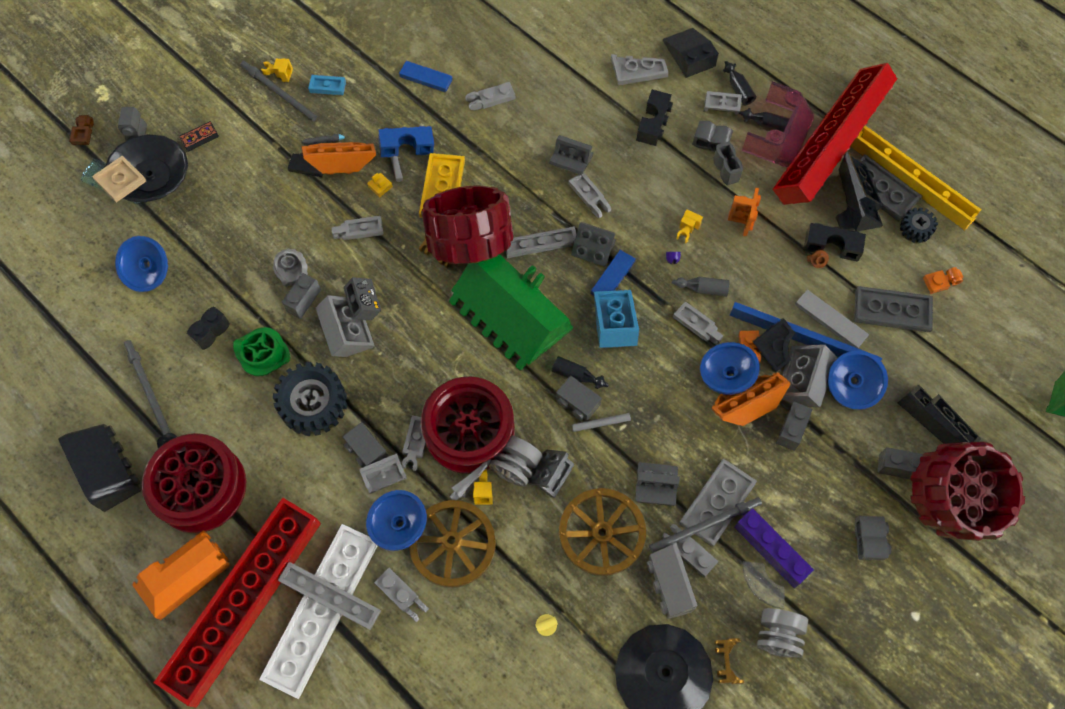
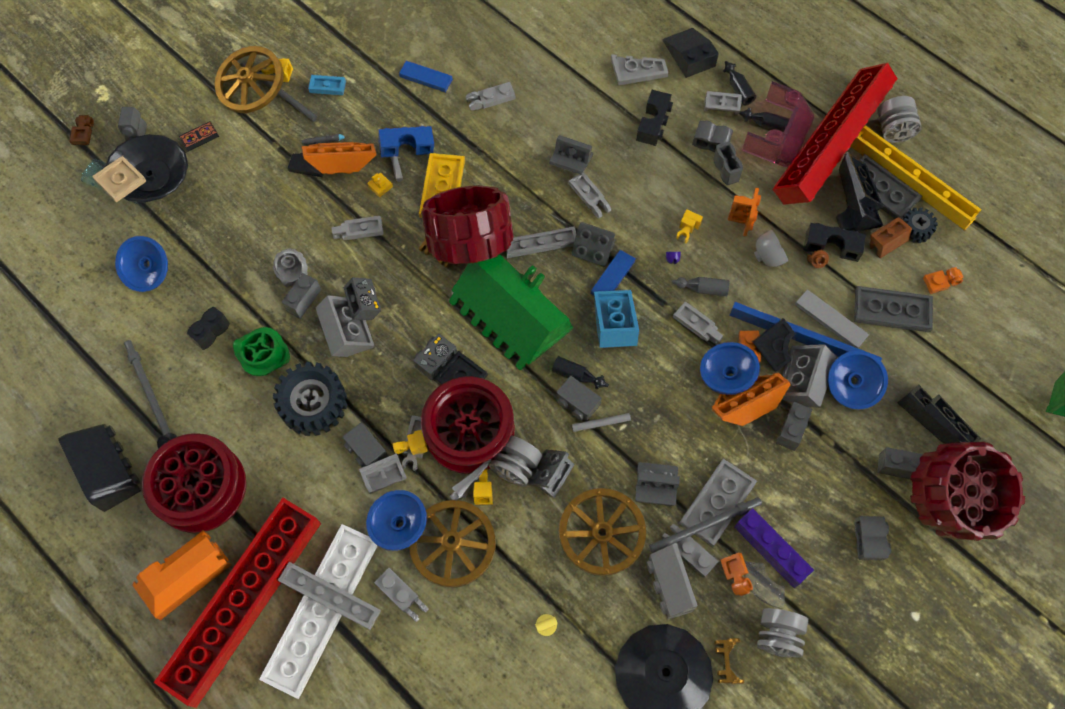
(247, 78): none -> pearl gold wheel
(415, 443): none -> yellow piece
(434, 356): none -> dark grey brick
(459, 367): none -> black tile
(734, 568): none -> orange plate
(770, 250): none -> light grey cylinder
(890, 237): none -> dark orange hinge
(899, 119): none -> light grey wheel

